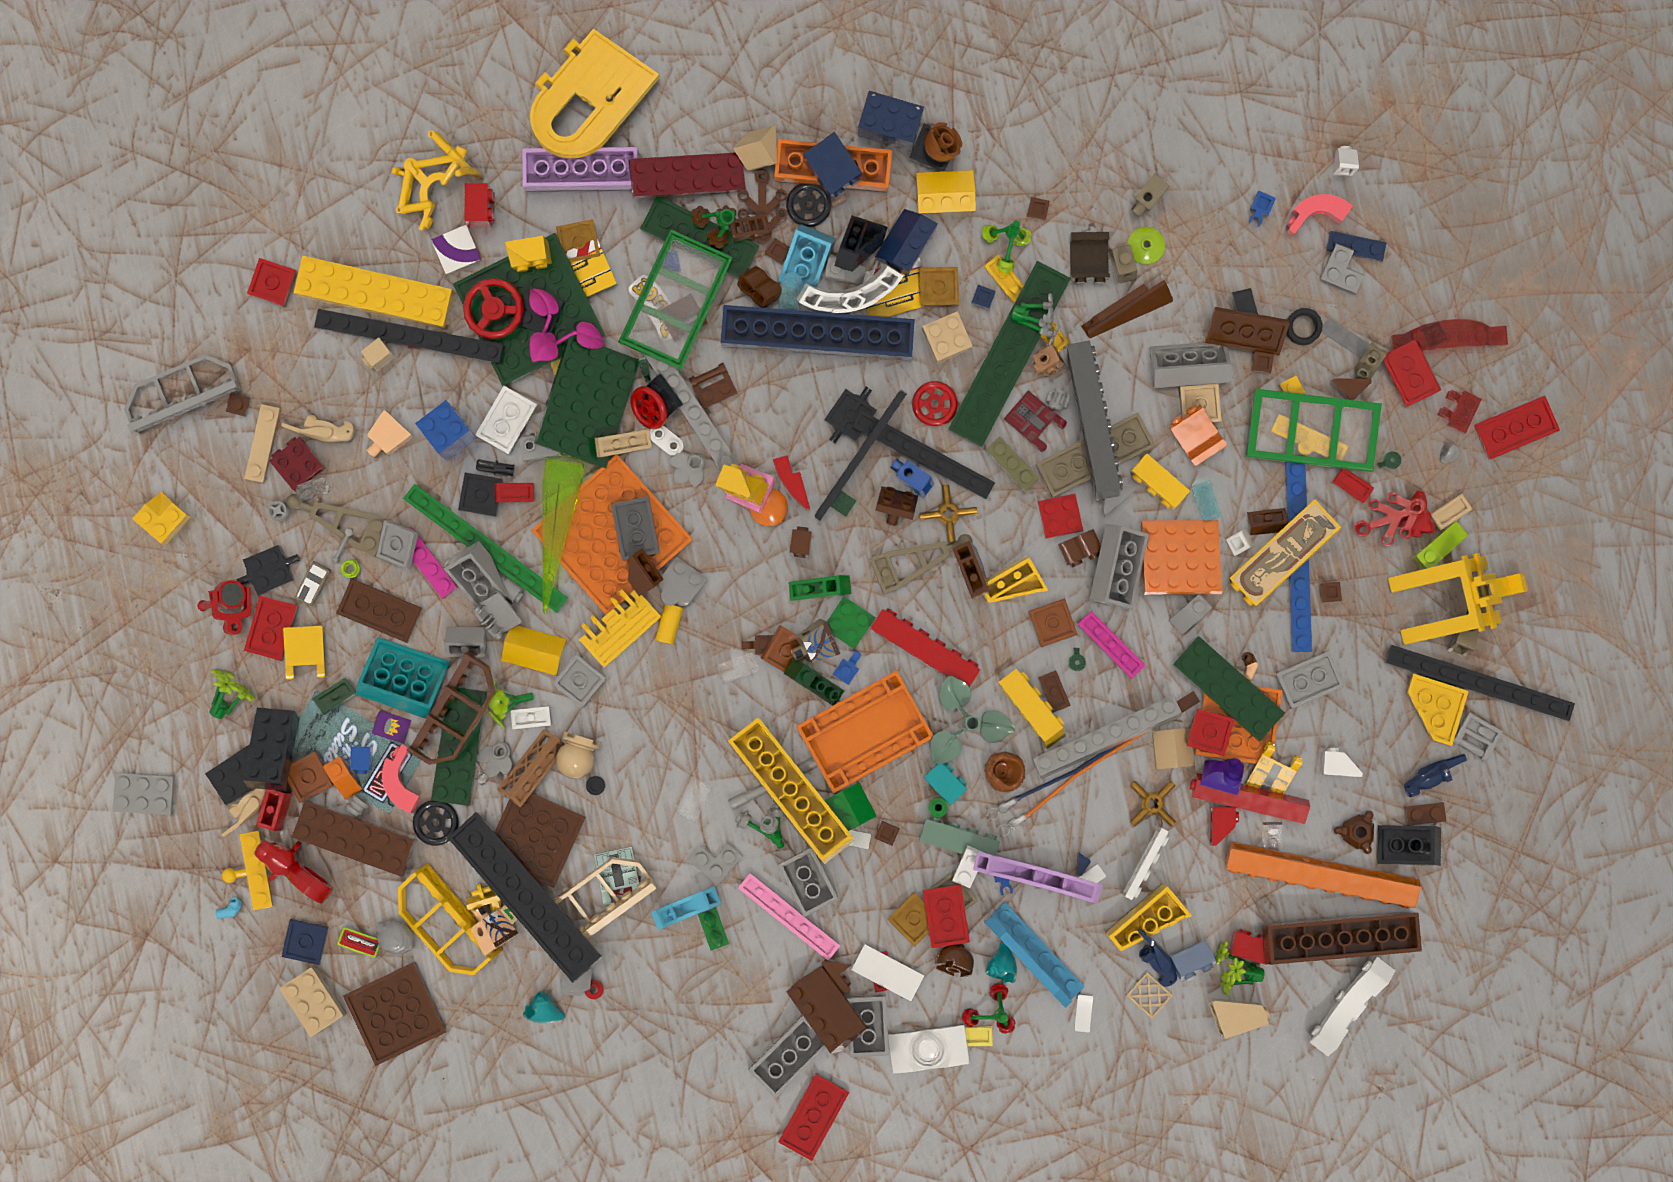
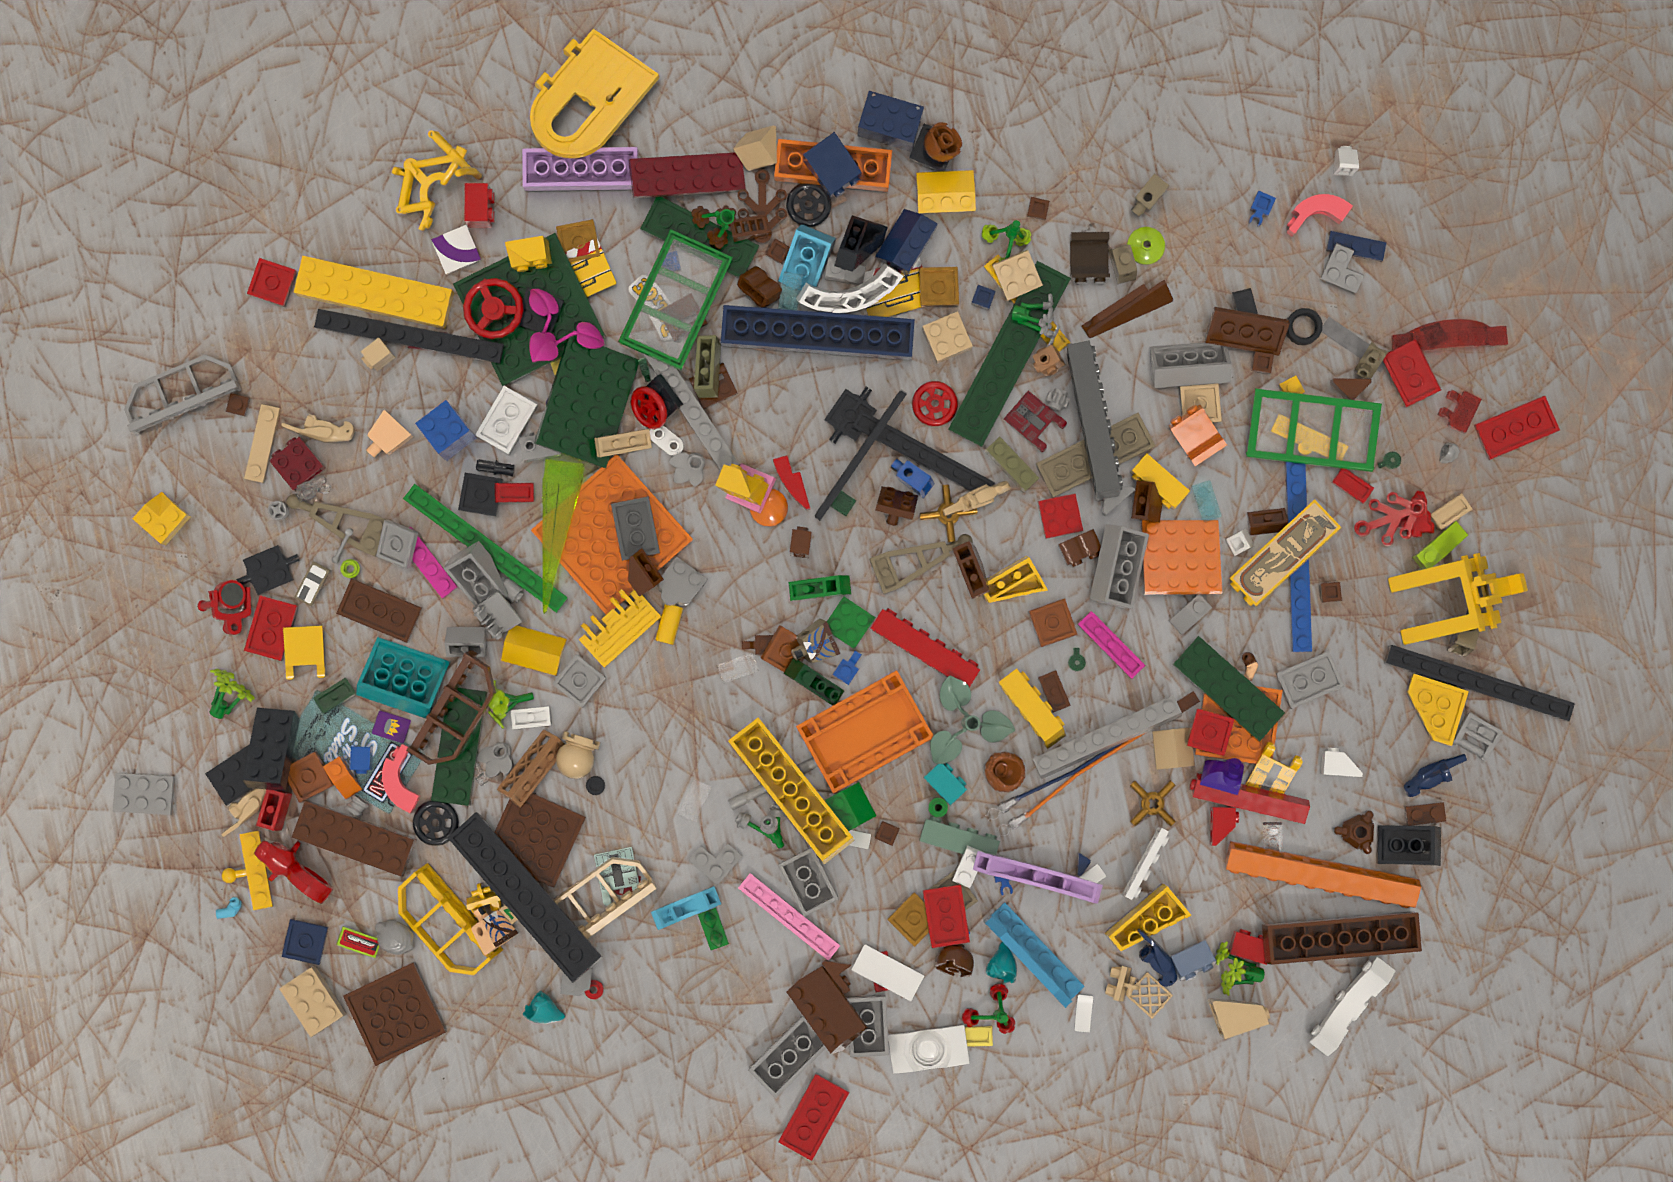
(707, 366): none -> olive brick
(978, 497): none -> tan animal
(1017, 275): none -> tan plate
(1123, 975): none -> tan hips
(1147, 502): none -> reddish brown slope

